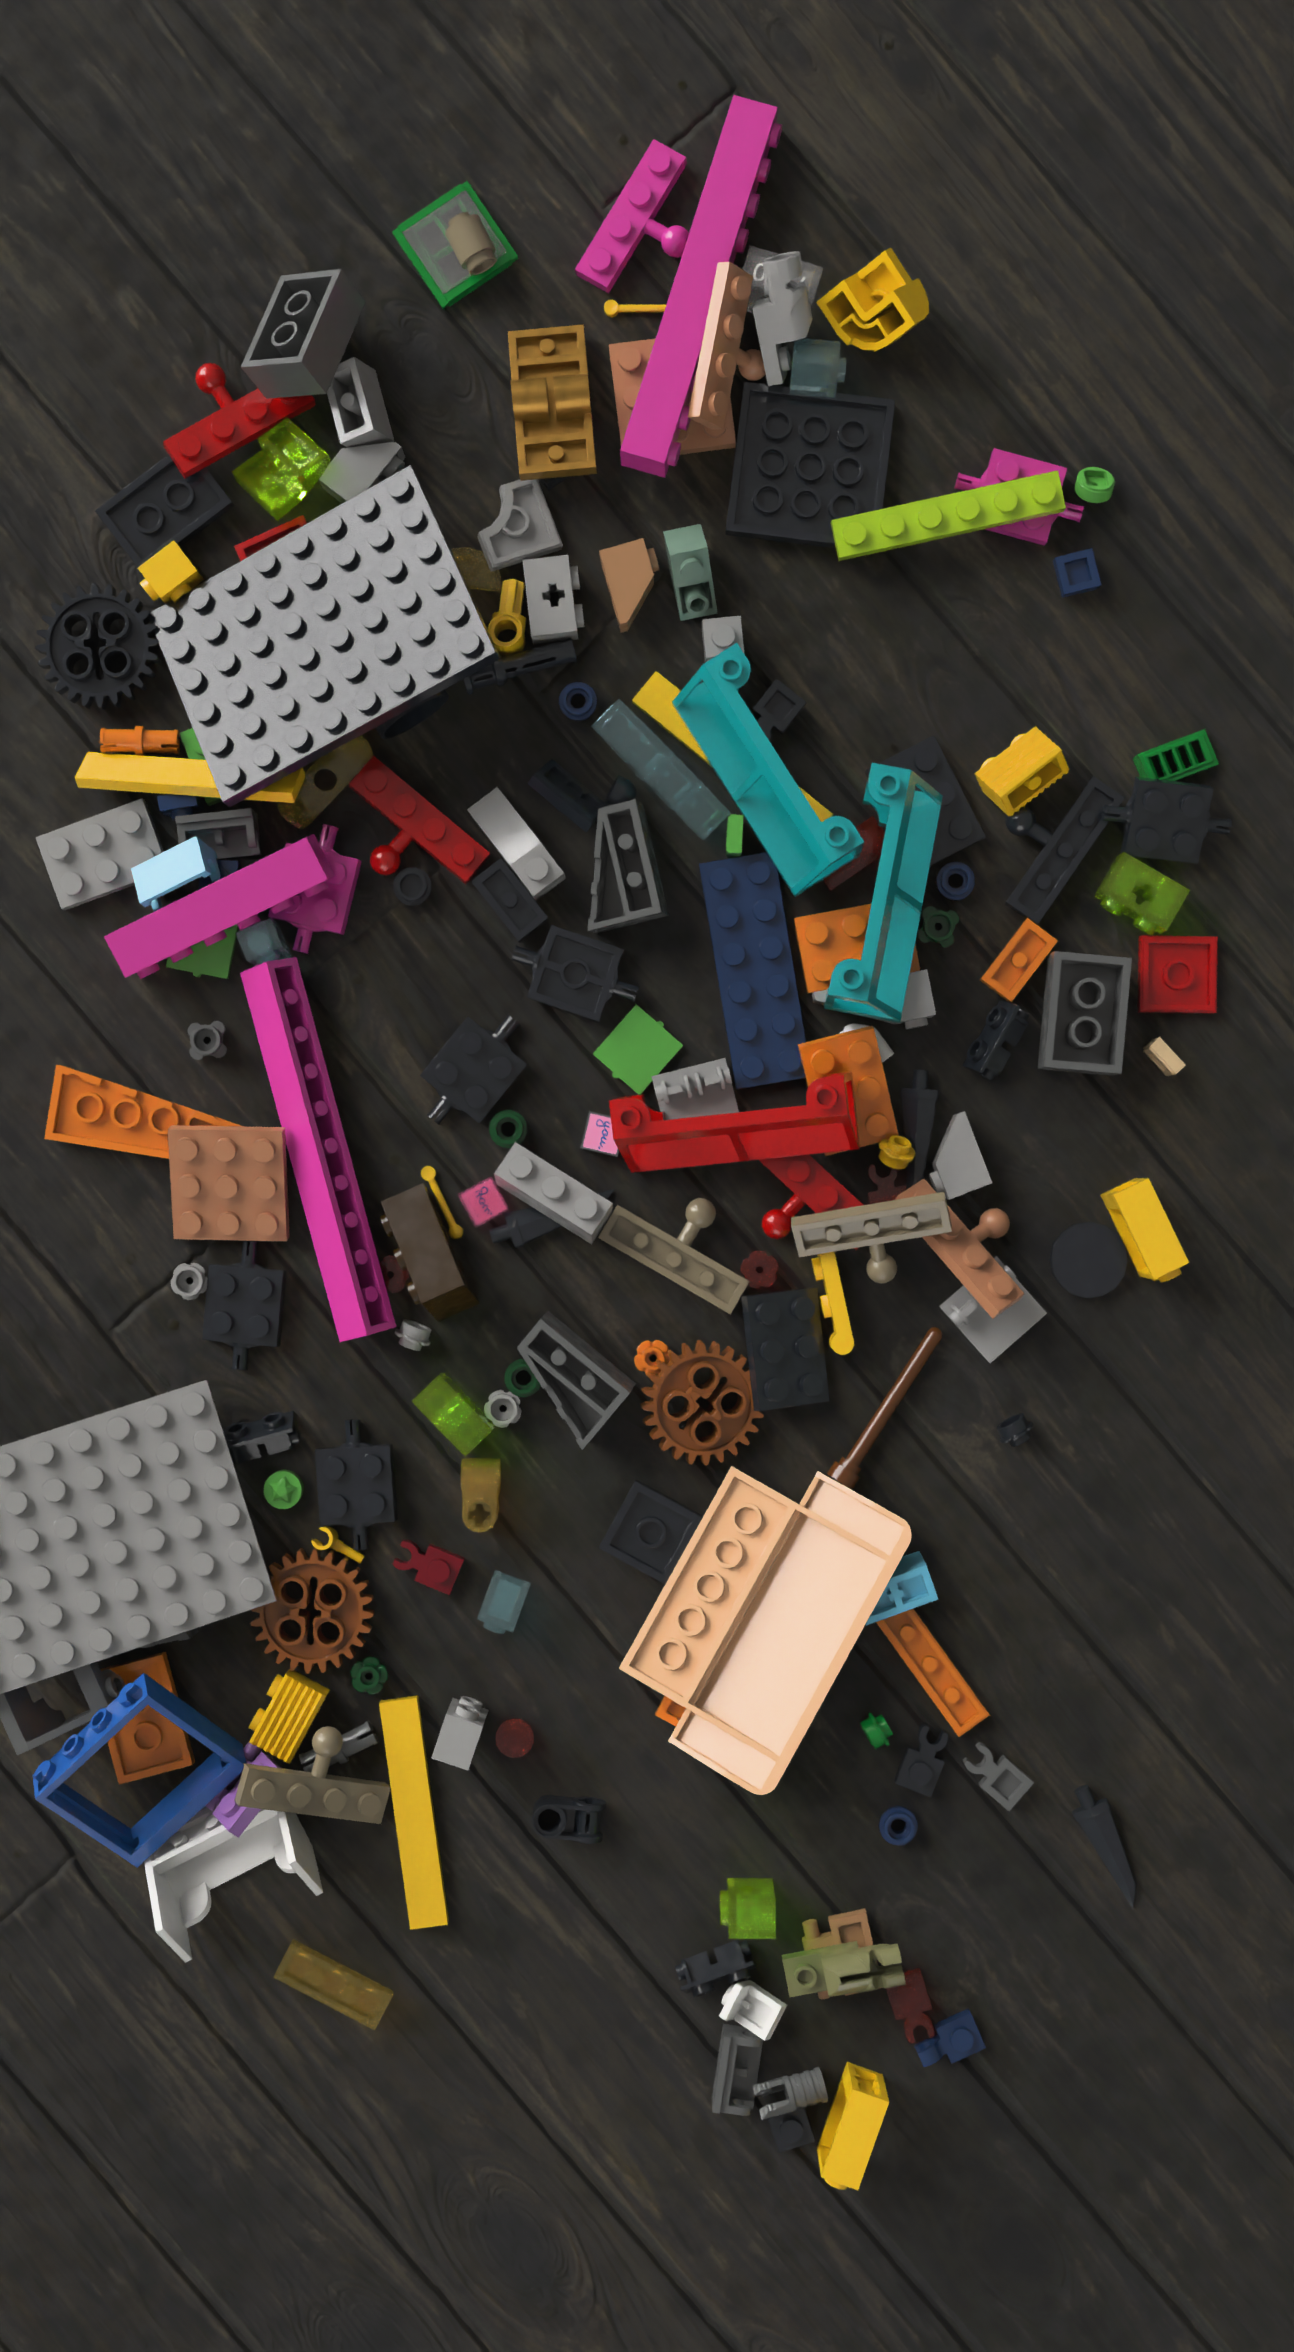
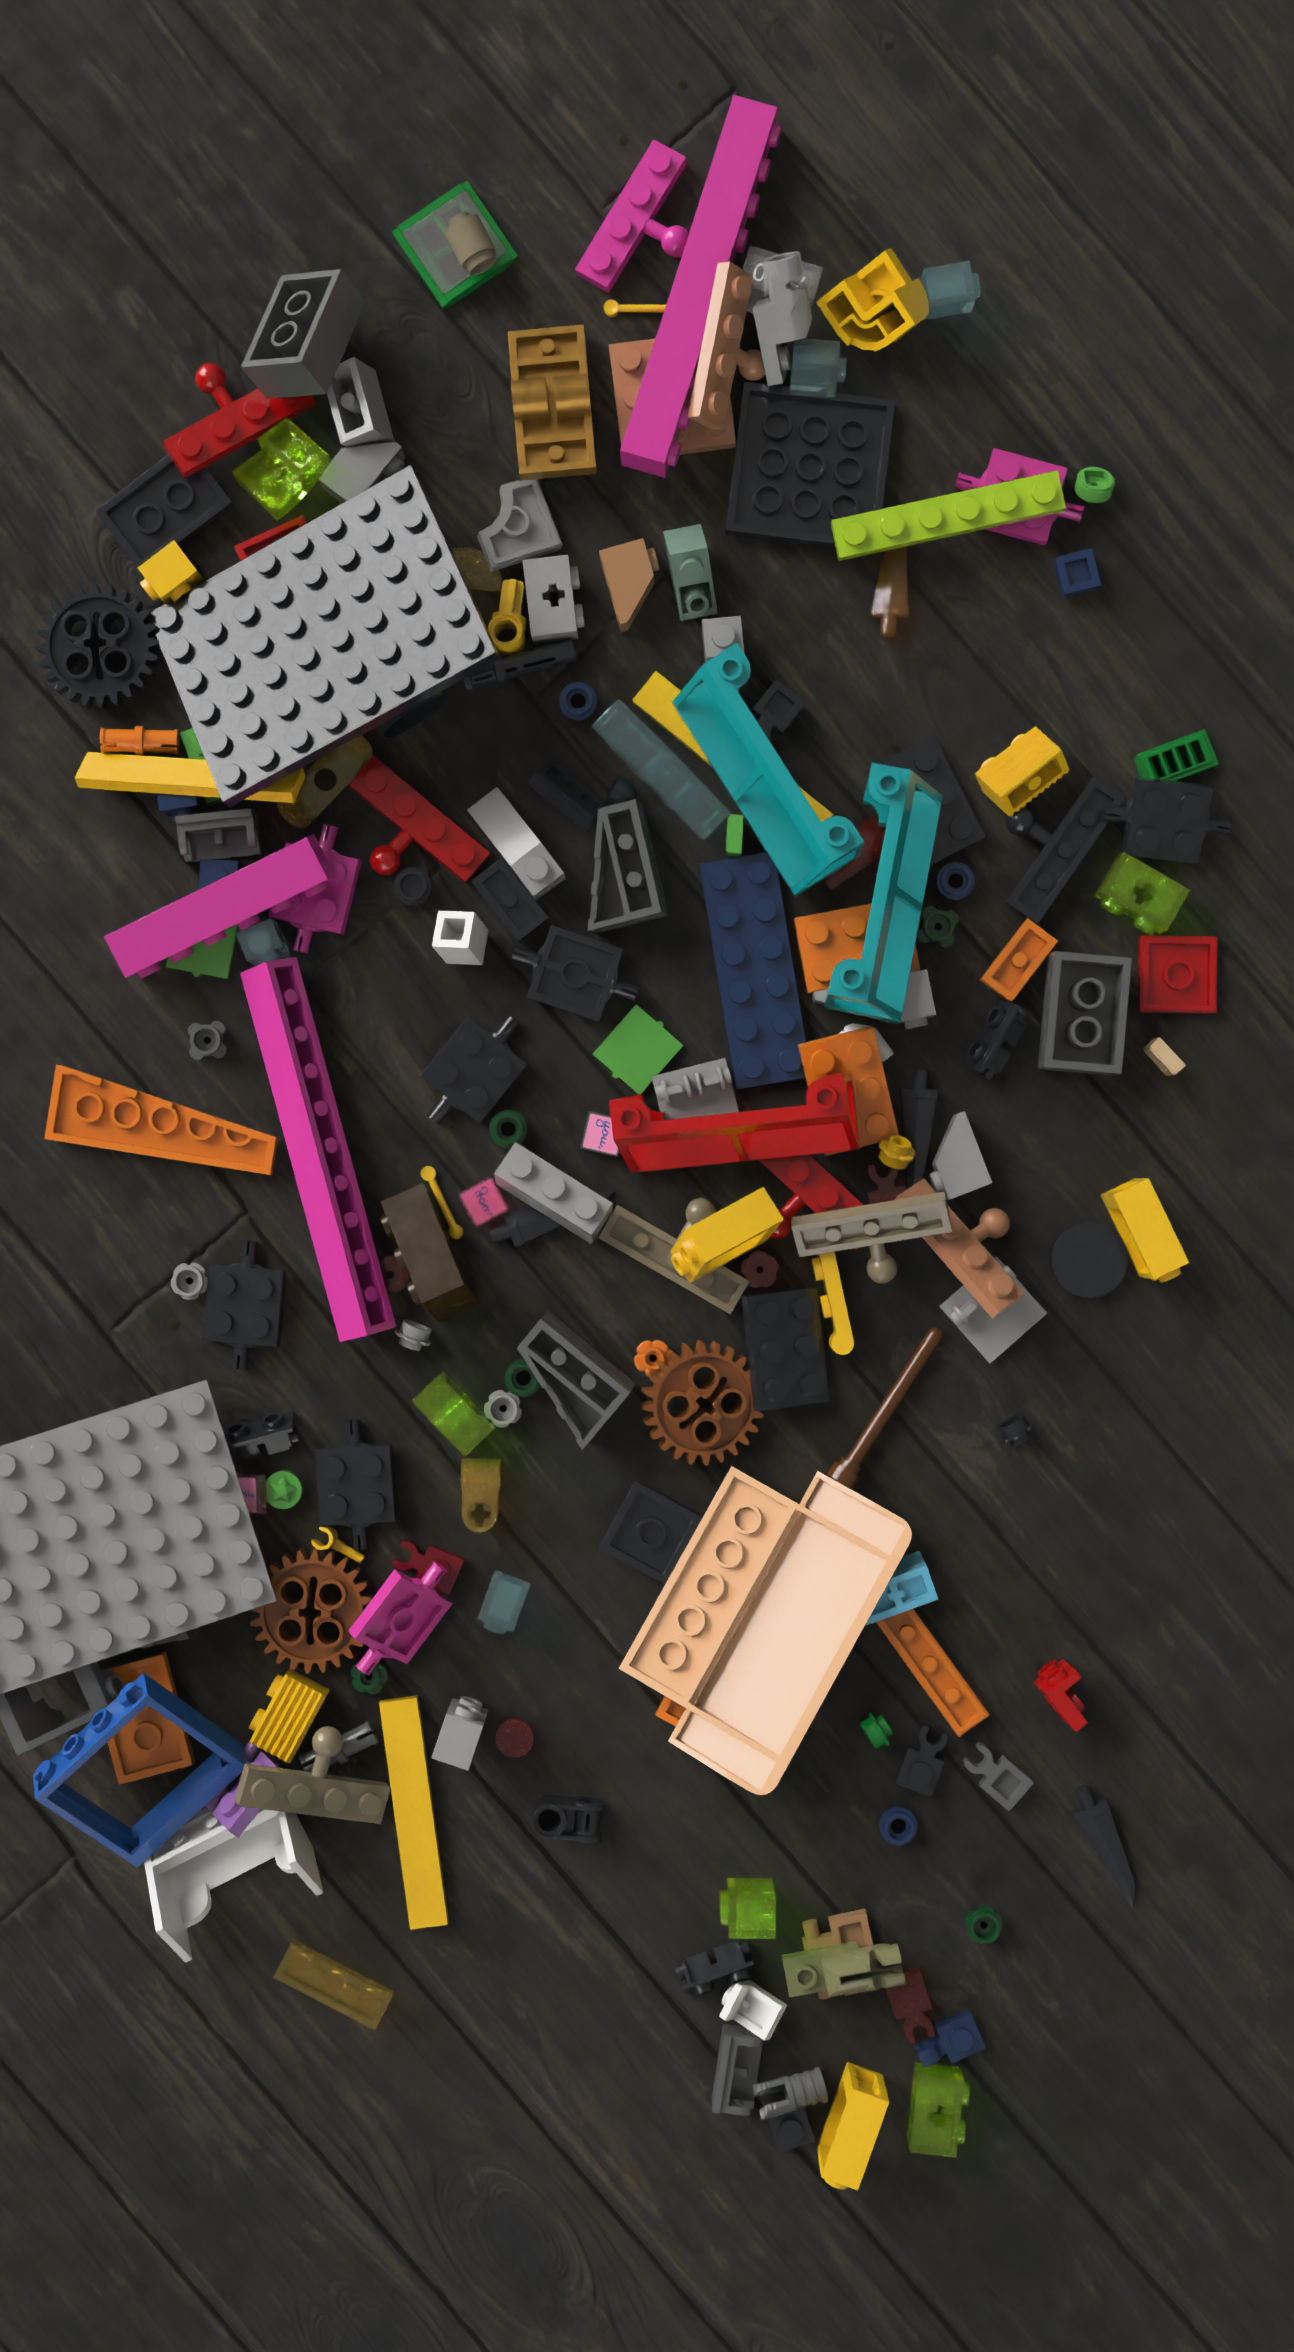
(98, 853): light grey plate -> none
(174, 870): hinge -> none
(229, 1183): nougat plate -> none
(254, 1492): none -> tile
(400, 1617): none -> dark pink plate
(460, 937): none -> white brick
(725, 1235): none -> yellow window
(891, 591): none -> clear orange bar
(932, 2132): none -> clear neon green brick
(950, 289): none -> clear light blue brick
(990, 1932): none -> dark green plate
(1054, 1684): none -> red bracket

